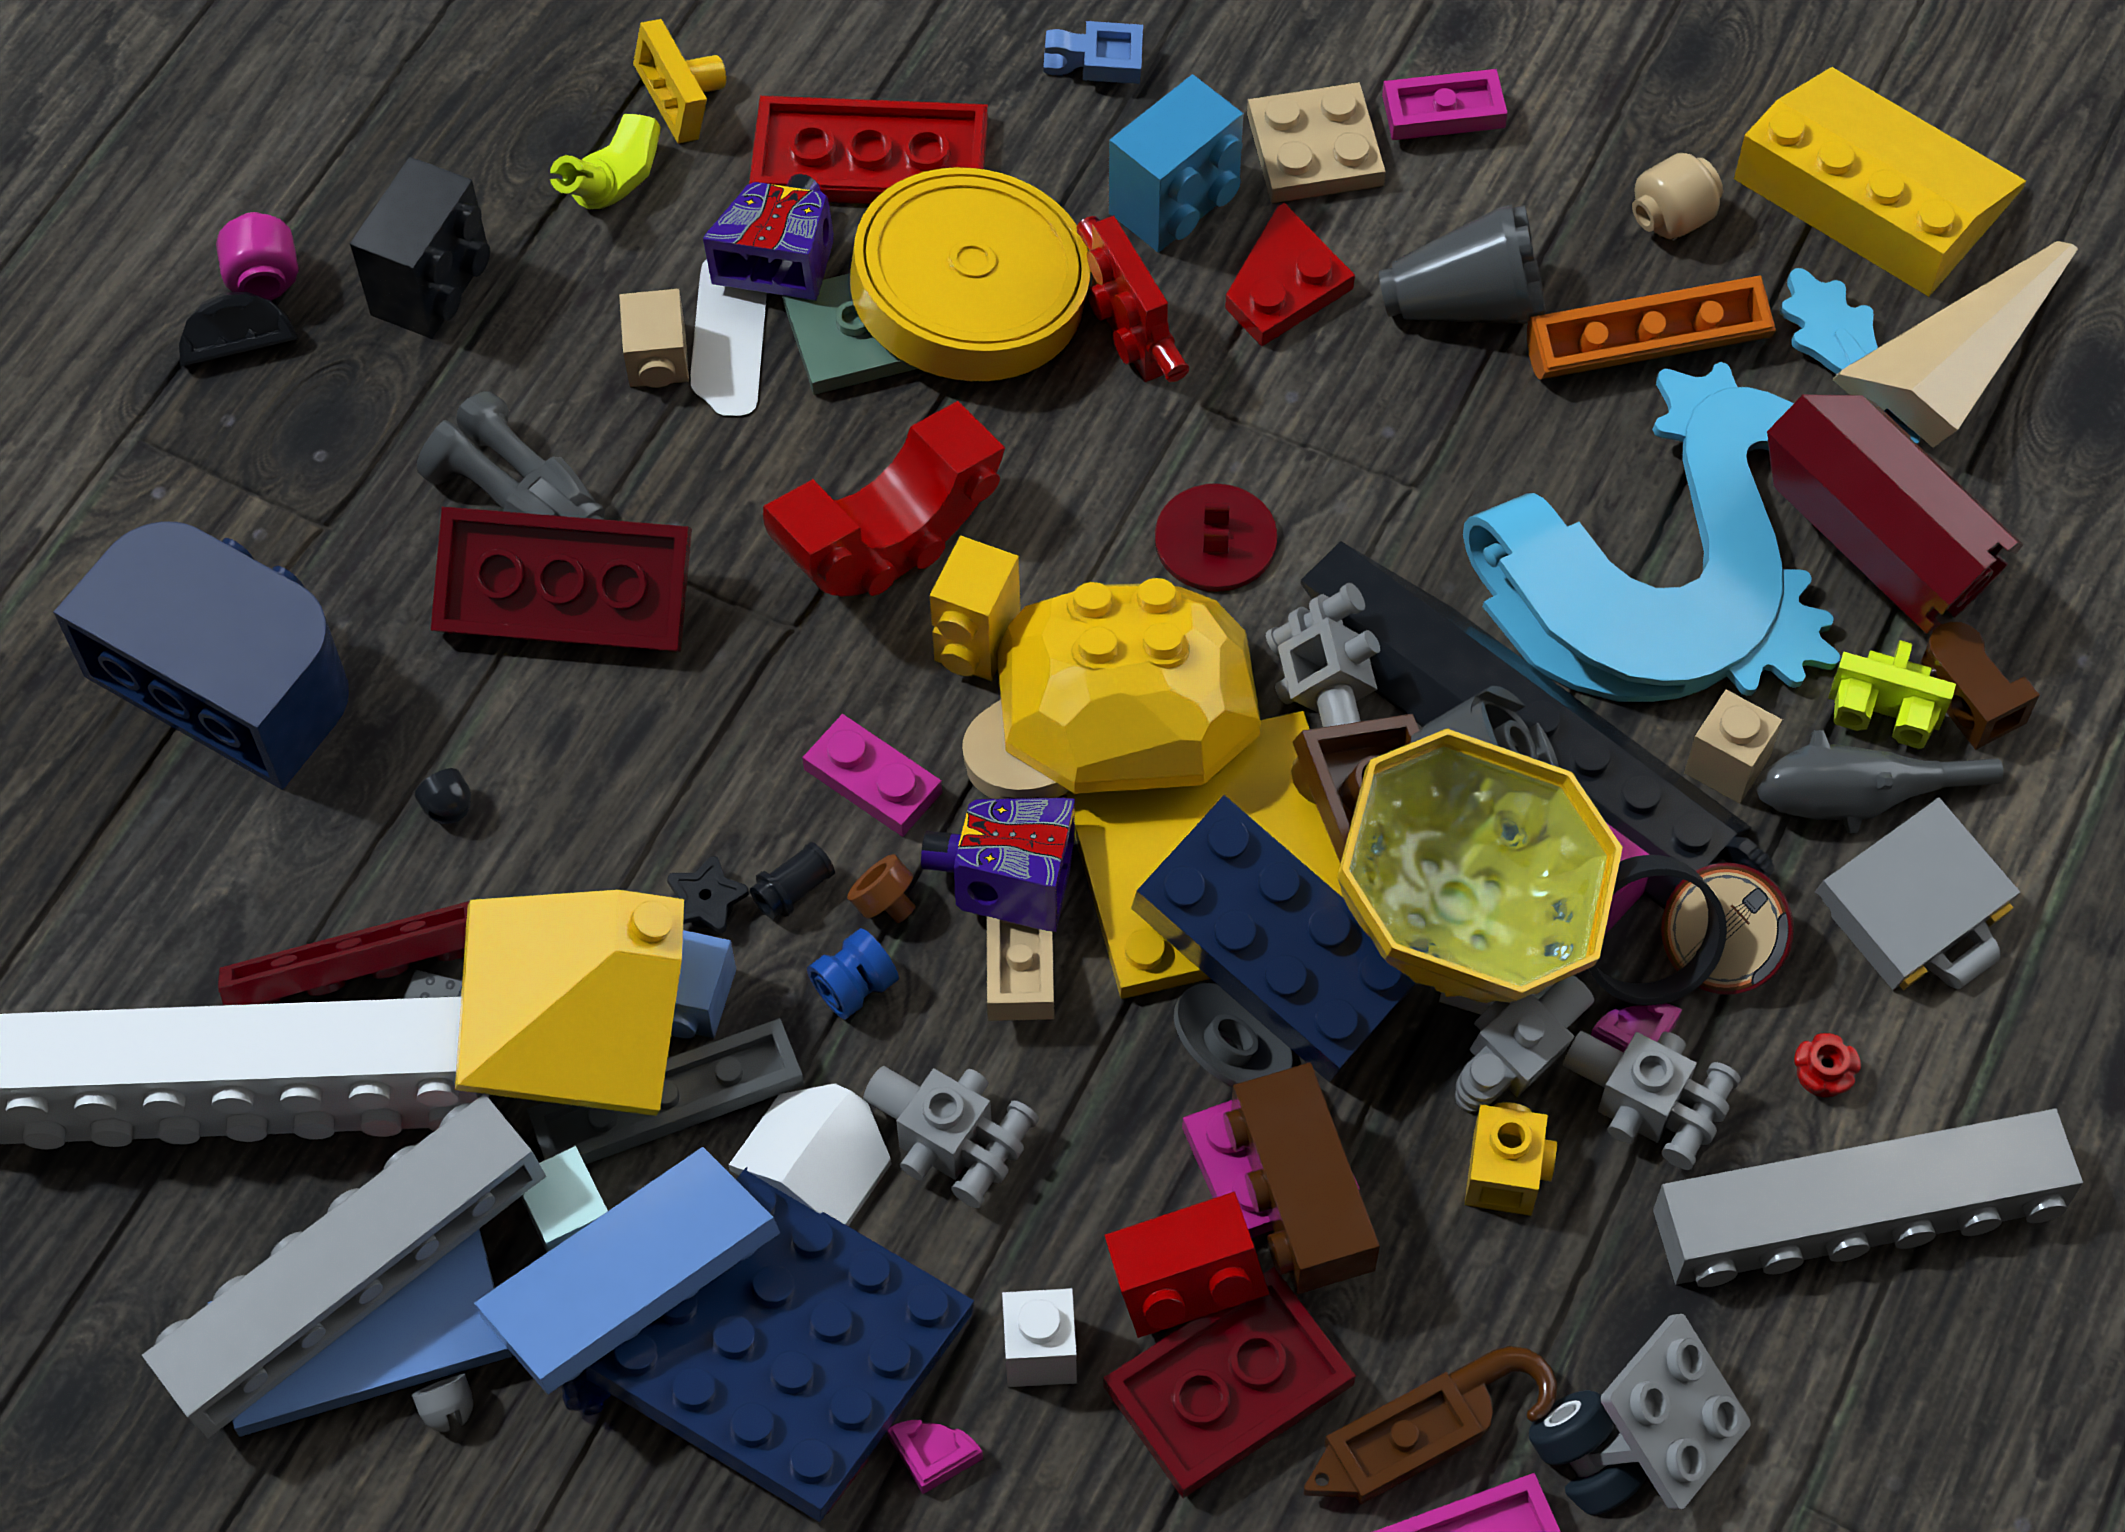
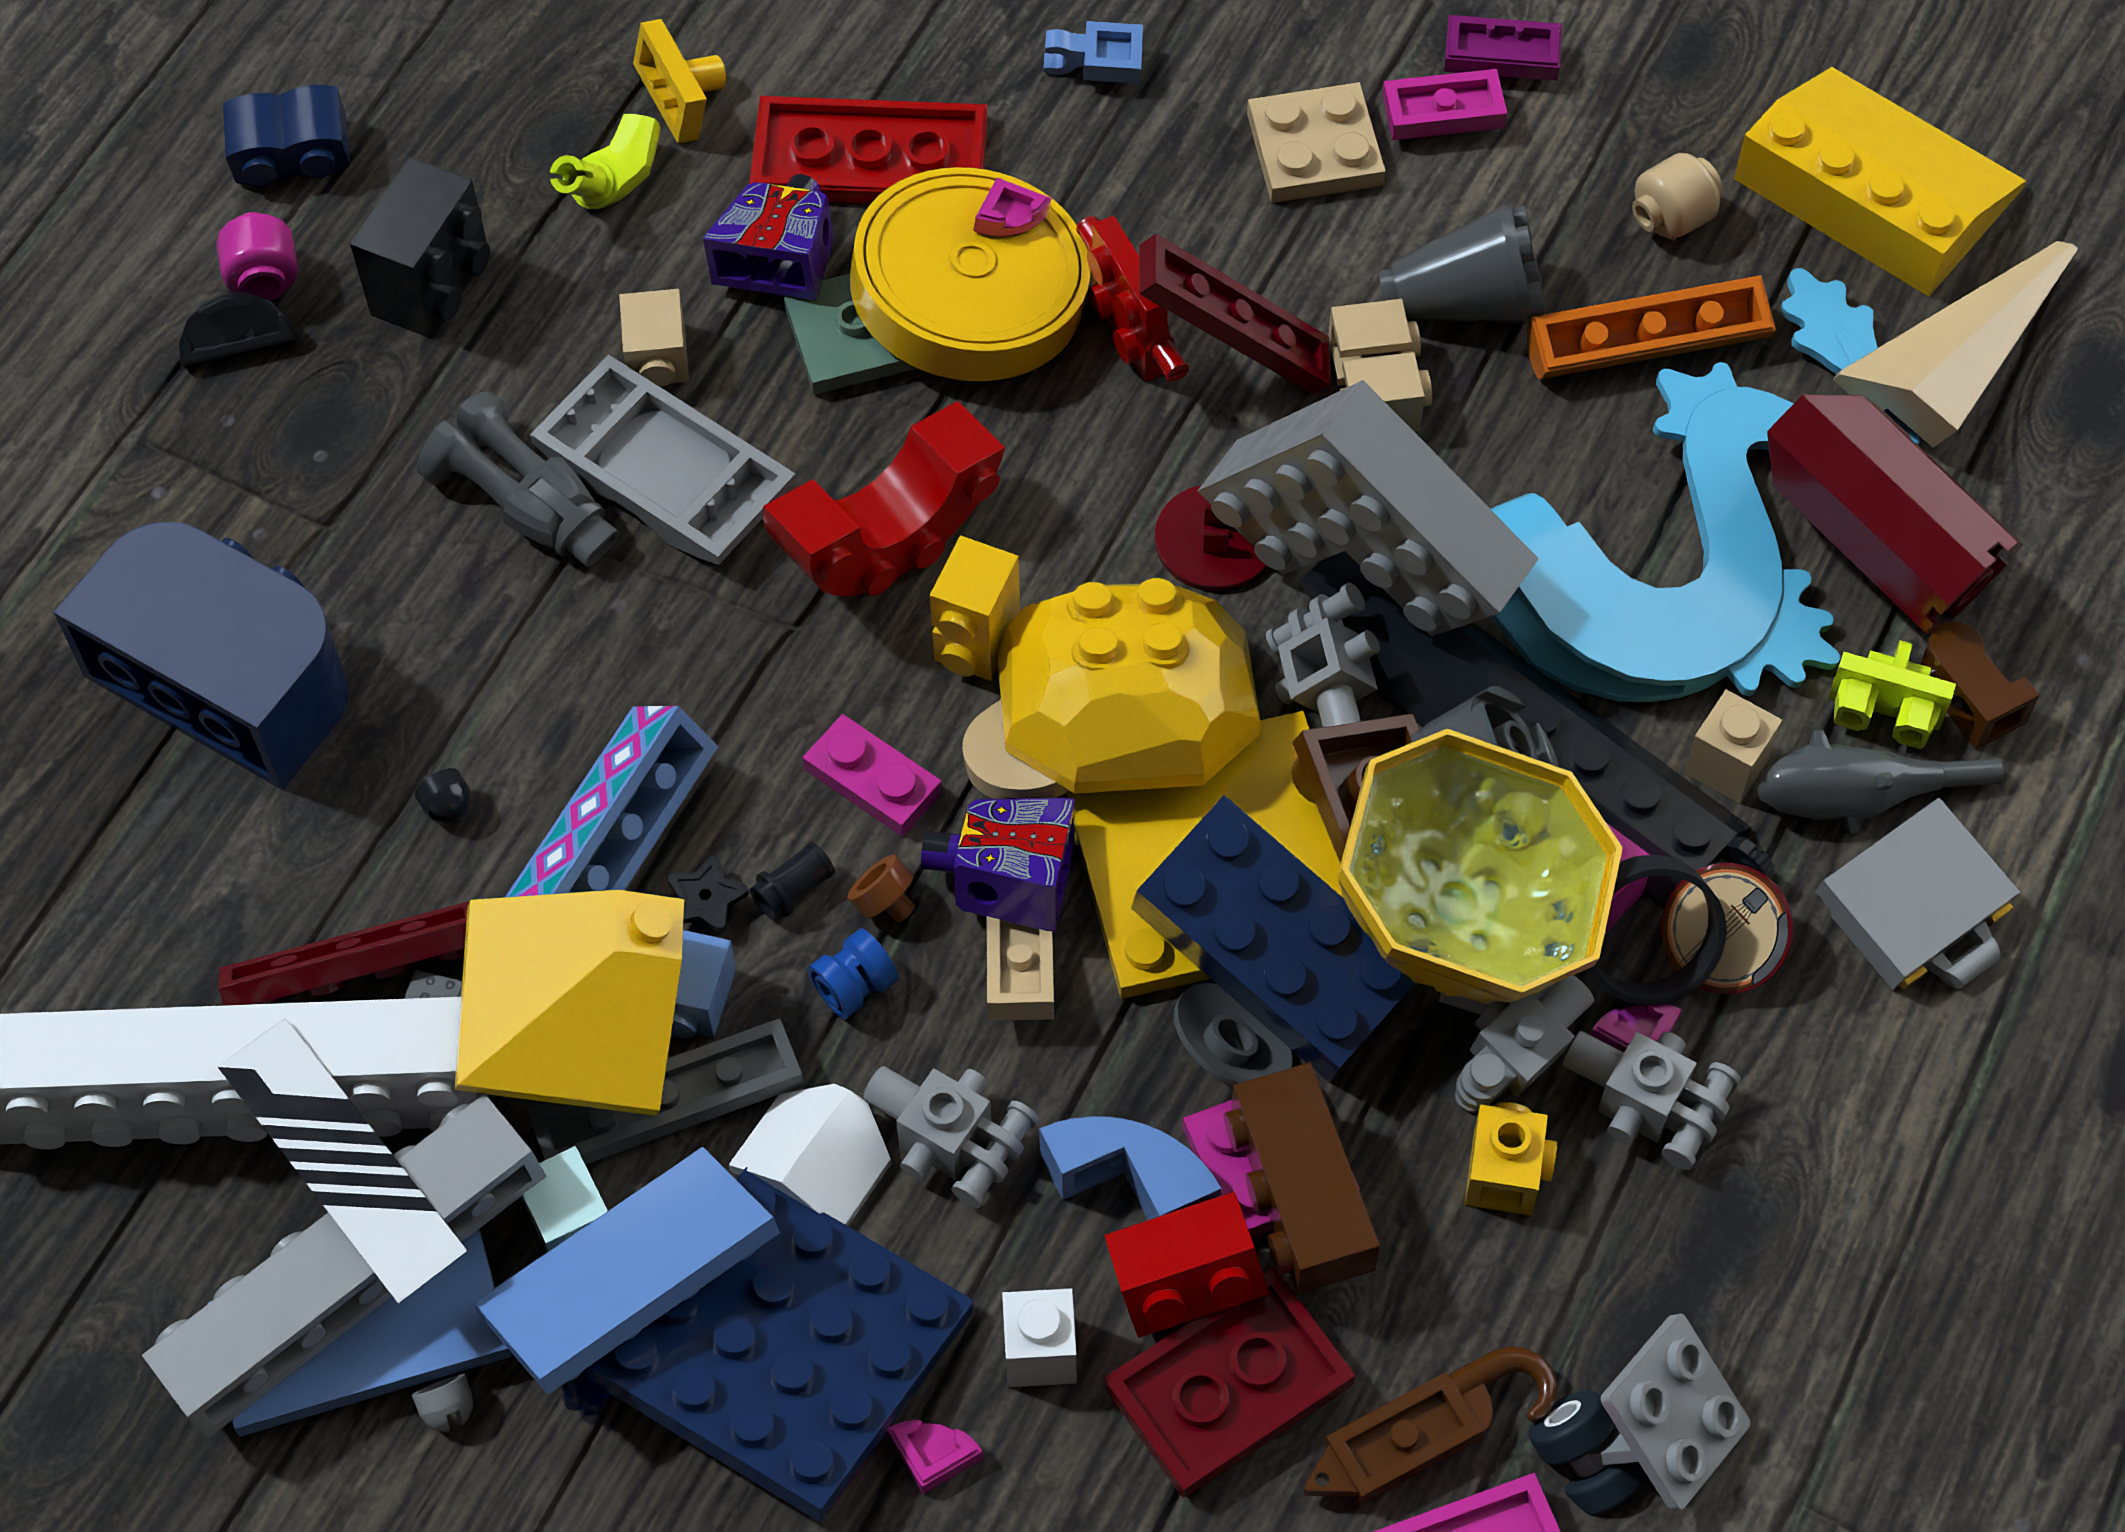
(286, 135): none -> dark blue brick
(342, 1160): none -> white sticker
(561, 579): dark red plate -> none
(620, 805): none -> medium blue brick
(662, 461): none -> light grey slope
(727, 346): white sticker -> none
(1010, 210): none -> dark pink tile
(1157, 1166): none -> medium blue brick
(1175, 163): dark azure brick -> none
(1233, 314): none -> dark red plate
(1285, 278): red wing -> none
(1369, 486): none -> light grey brick
(1381, 348): none -> tan piece
(1507, 45): none -> magenta plate
(1822, 1080): red plate -> none
(1867, 1198): light grey brick -> none

